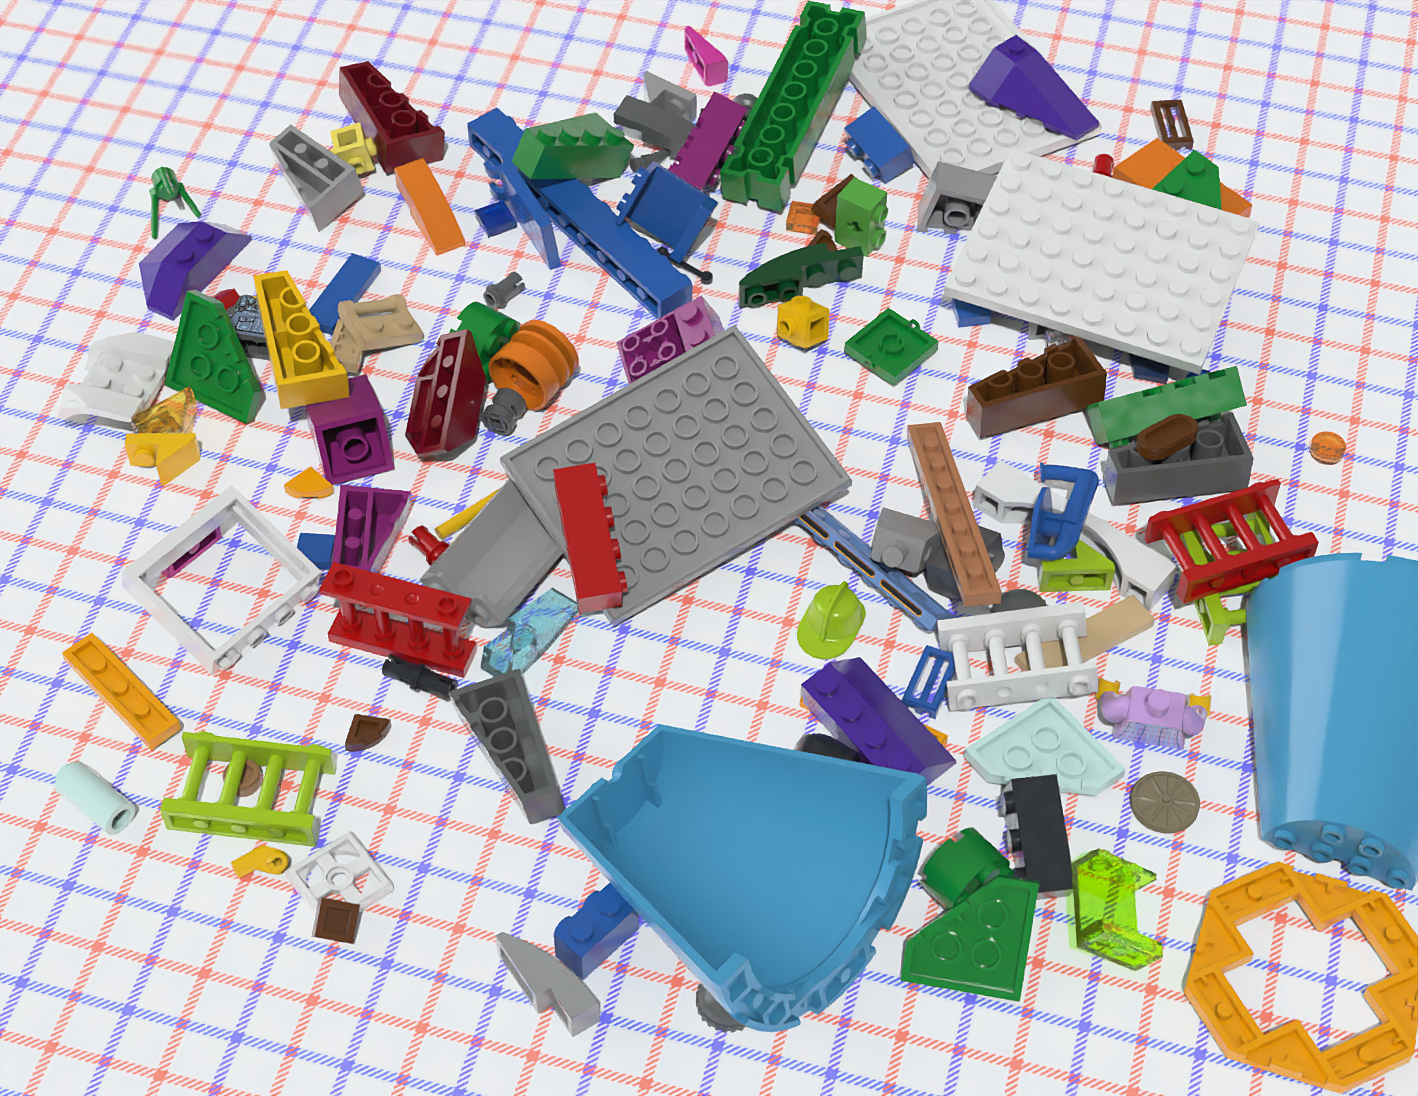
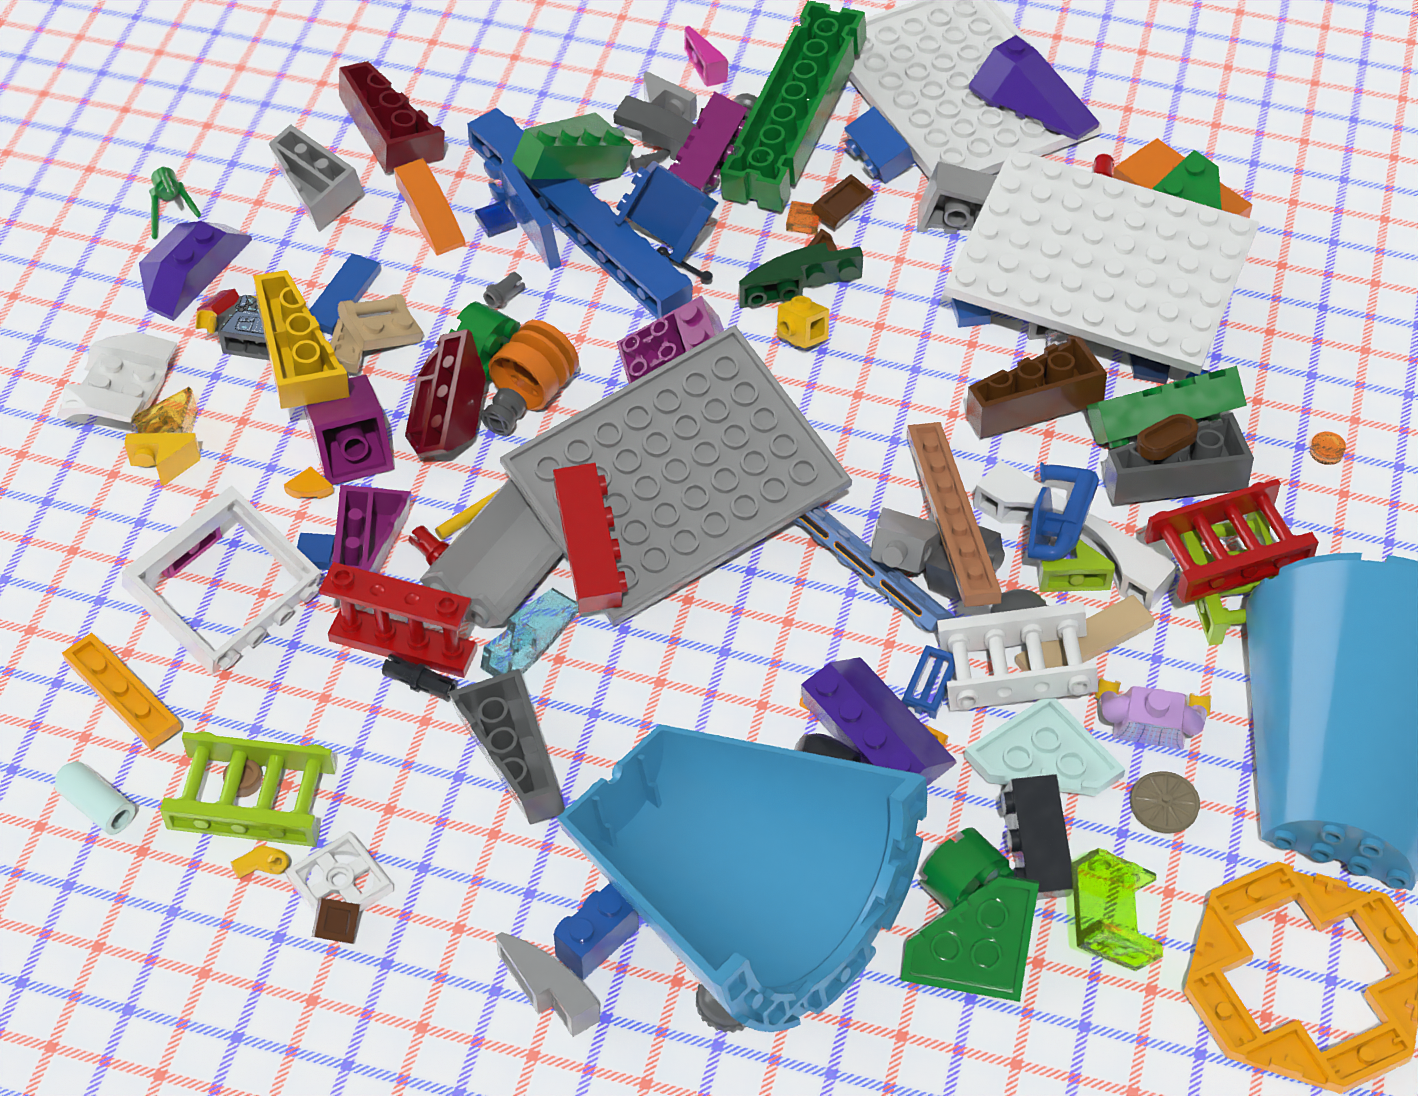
(212, 359): green plate -> none
(354, 147): light yellow brick -> none
(366, 732): reddish brown tile -> none
(831, 622): lime piece -> none
(861, 216): bright green brick -> none
(891, 346): green plate -> none
(1174, 140): reddish brown tile -> none

